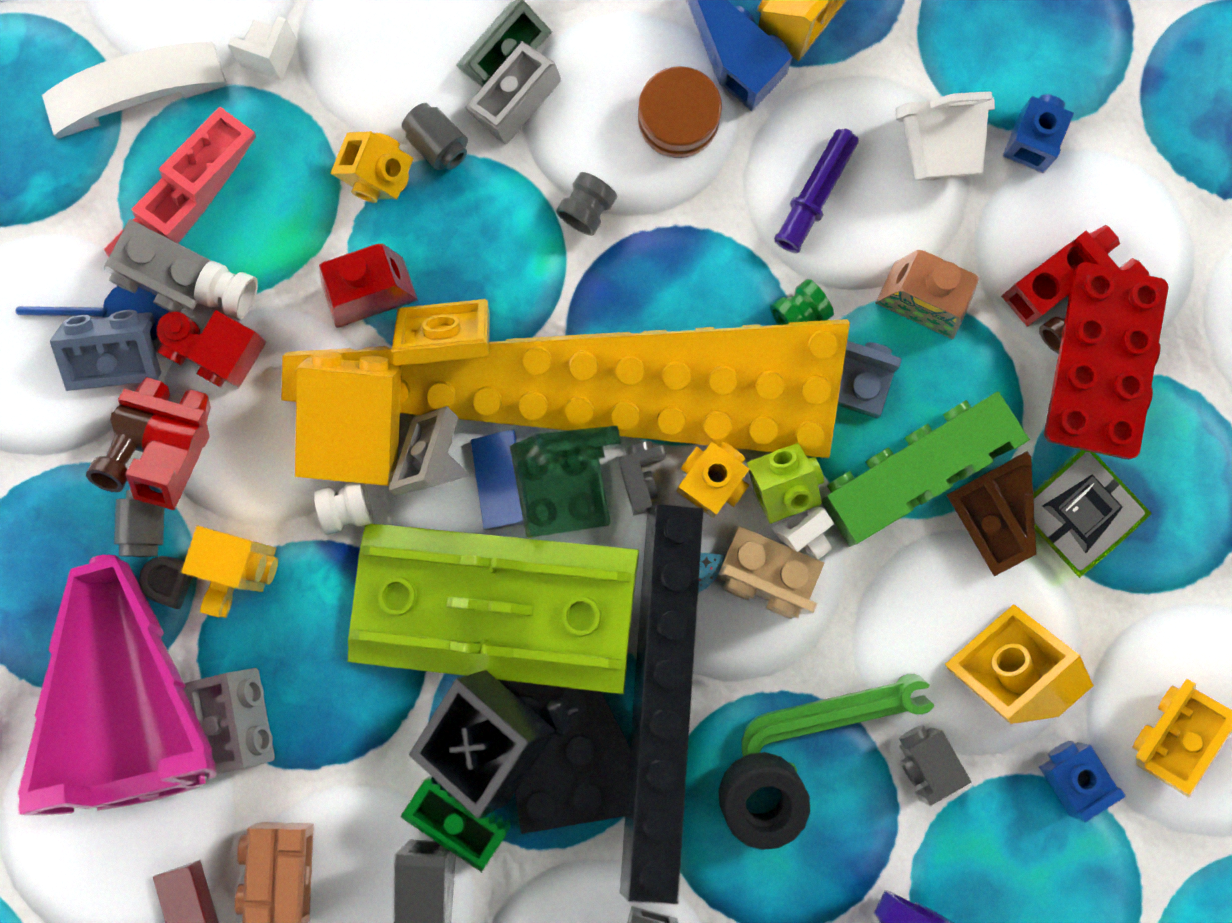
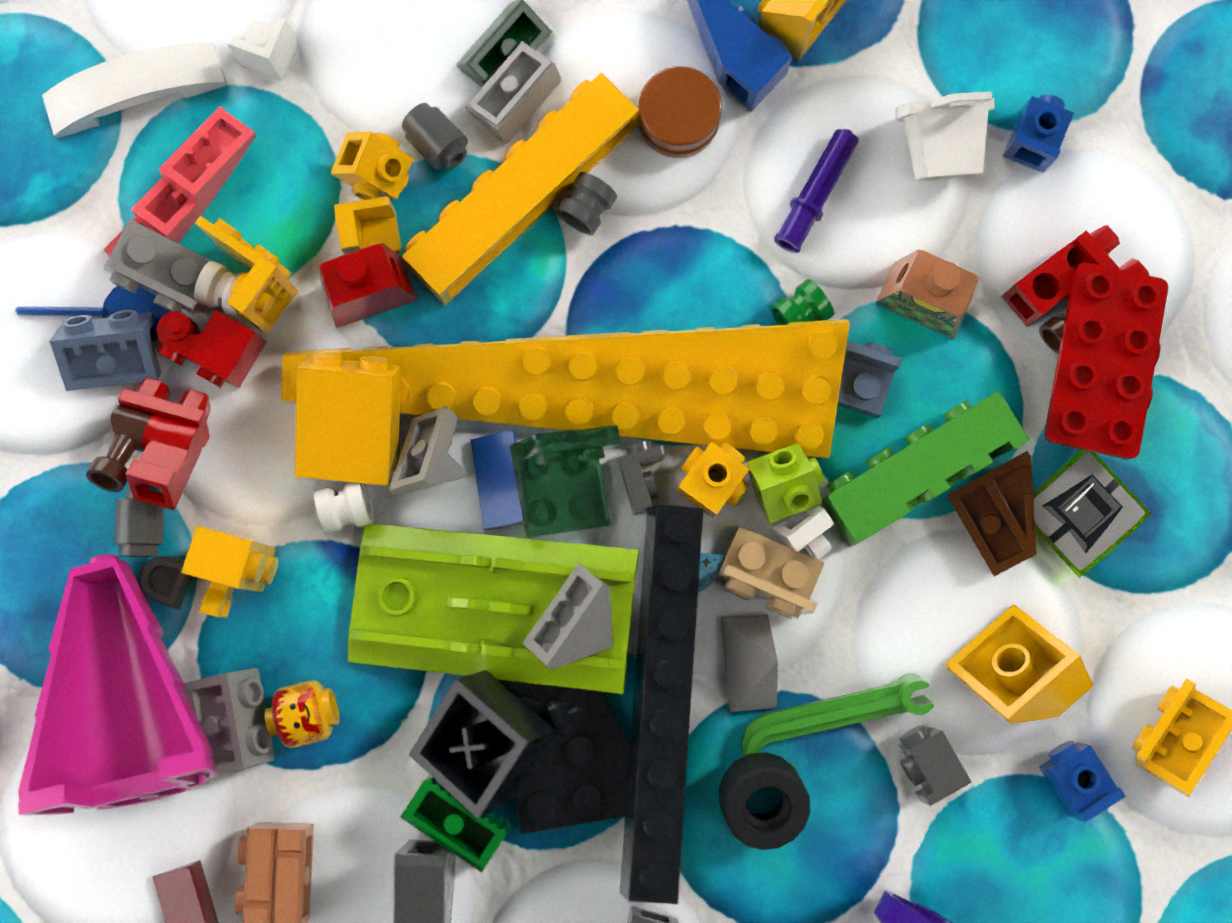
(262, 292): none -> yellow bracket
(302, 714): none -> yellow head
(367, 224): none -> yellow panel
(441, 332): yellow tile -> none
(521, 188): none -> yellow brick
(574, 622): none -> light grey slope
(750, 663): none -> light grey slope

